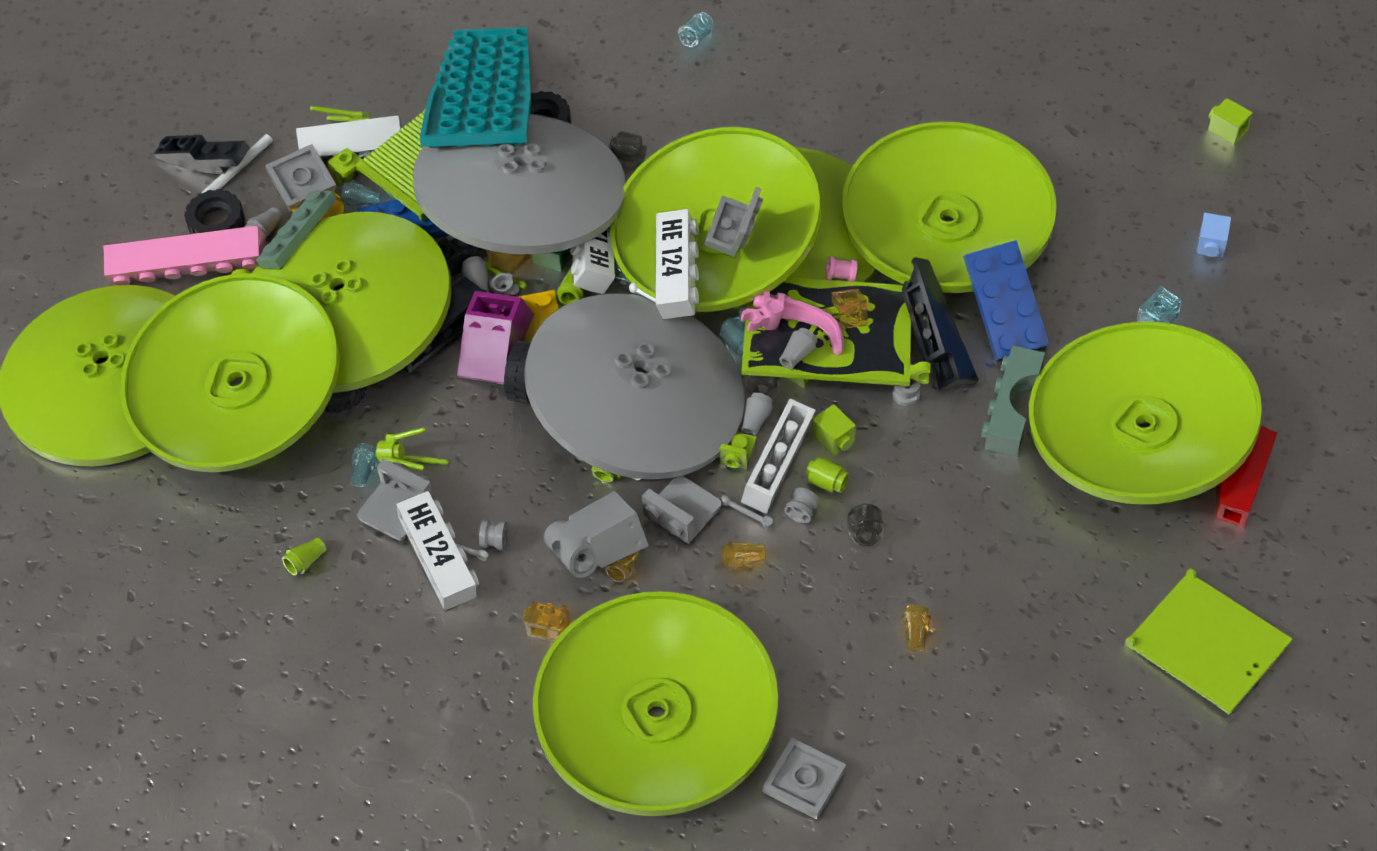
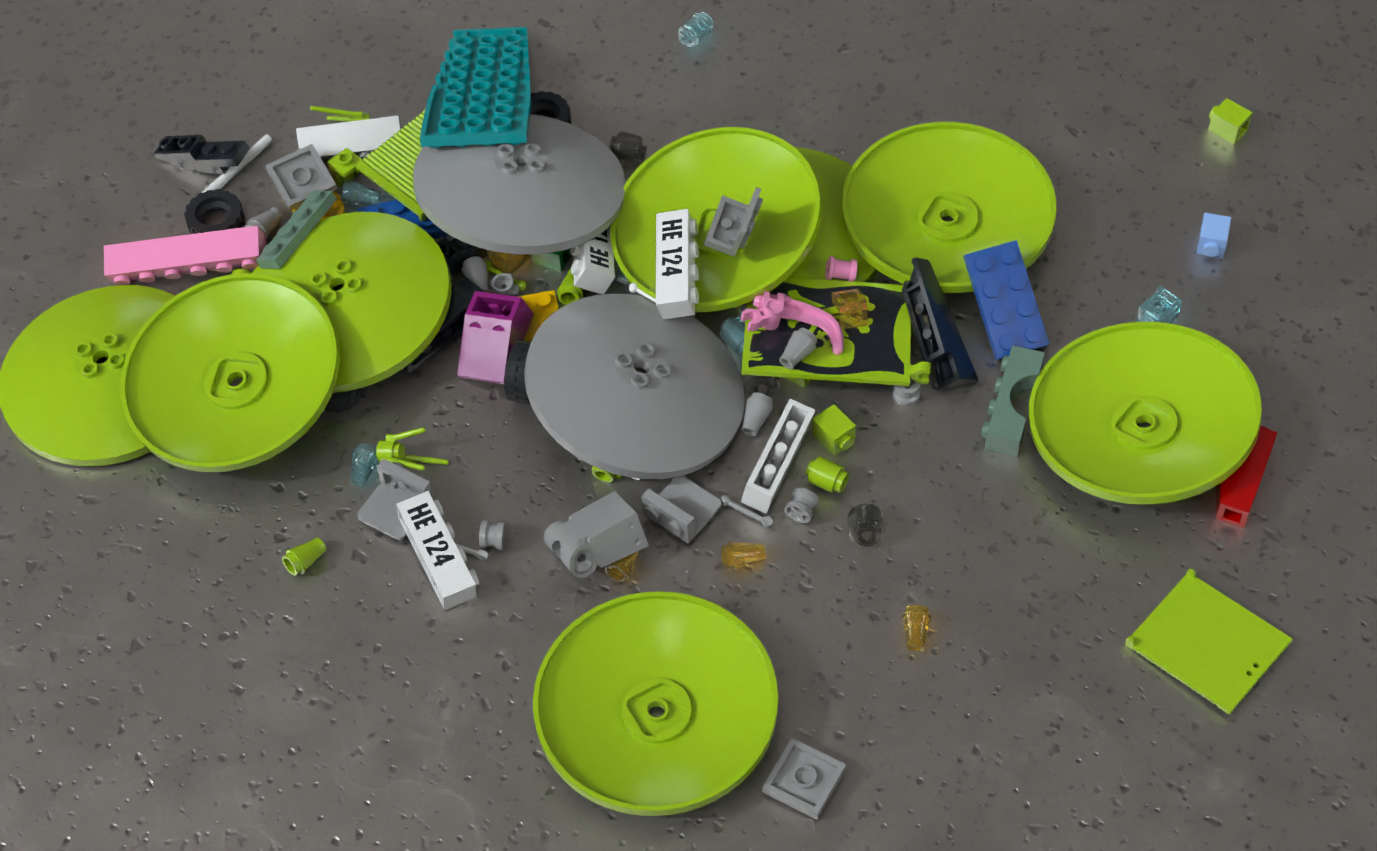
(545, 621): clear yellow brick -> none
(739, 451): lime bracket -> none

